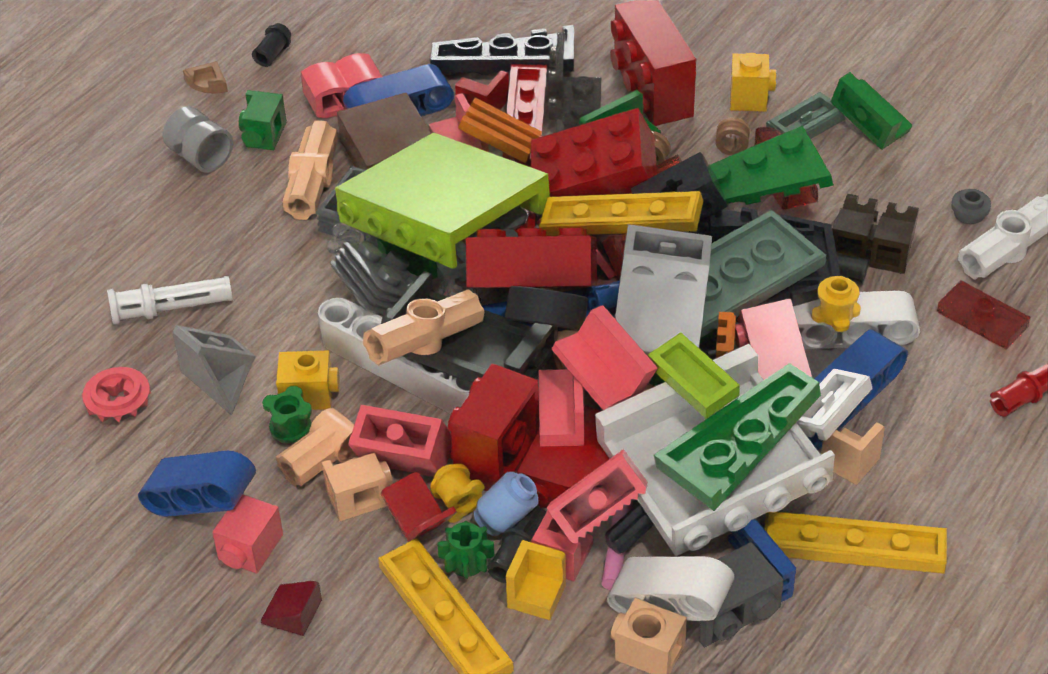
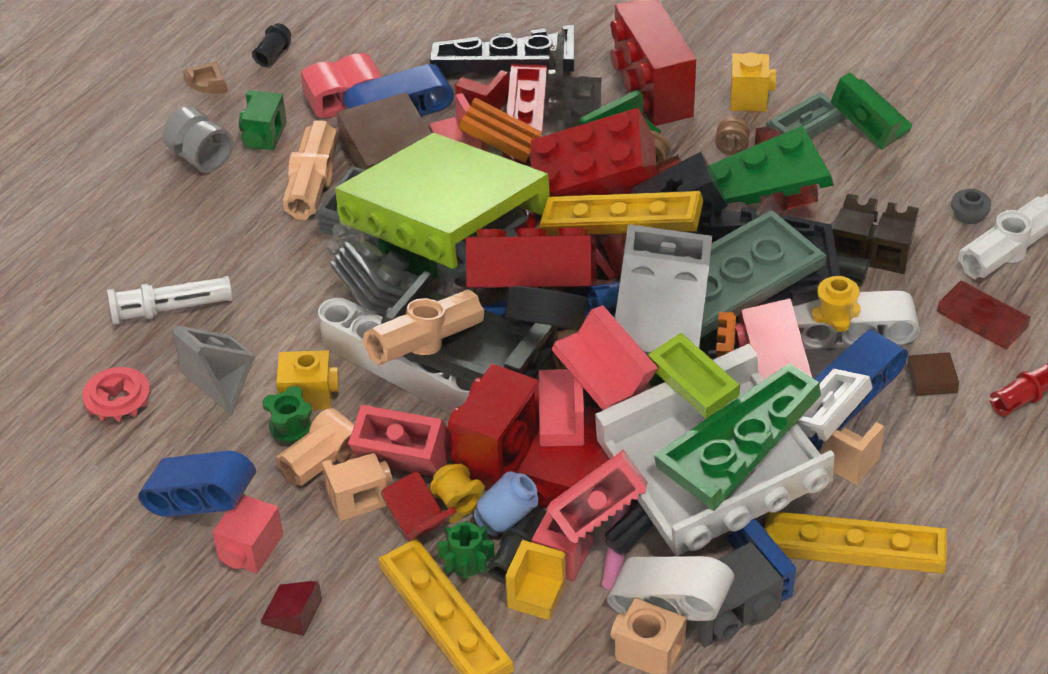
(933, 374): none -> reddish brown tile

